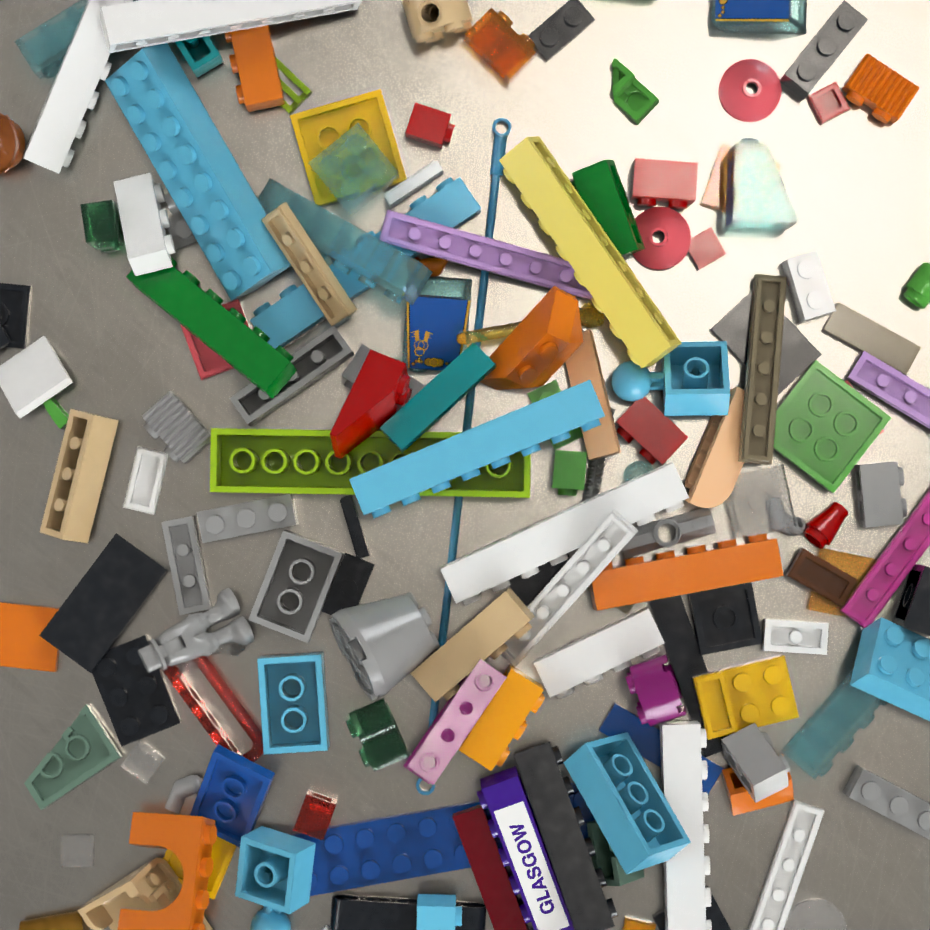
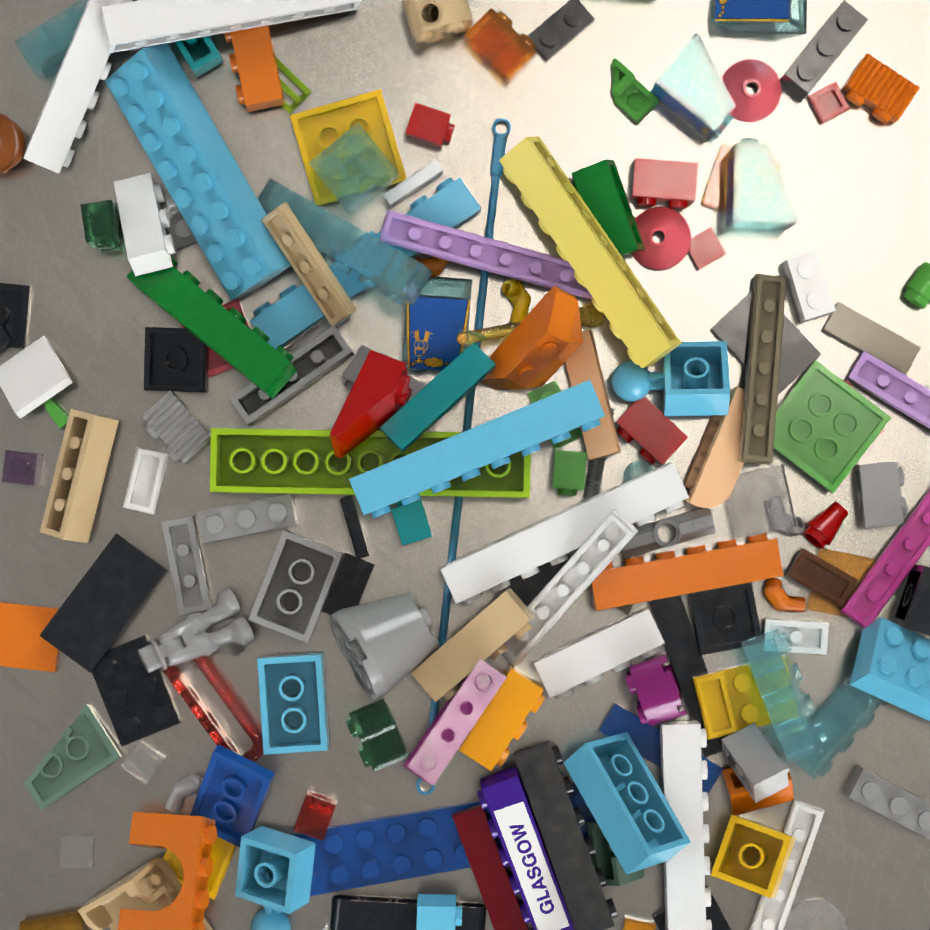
(23, 467): none -> clear purple brick
(175, 361): none -> black tile
(411, 522): none -> teal brick
(518, 297): none -> yellow arm
(696, 90): none -> clear light blue slope
(753, 856): none -> yellow brick
(780, 600): none -> orange arm
(782, 695): none -> clear light blue brick

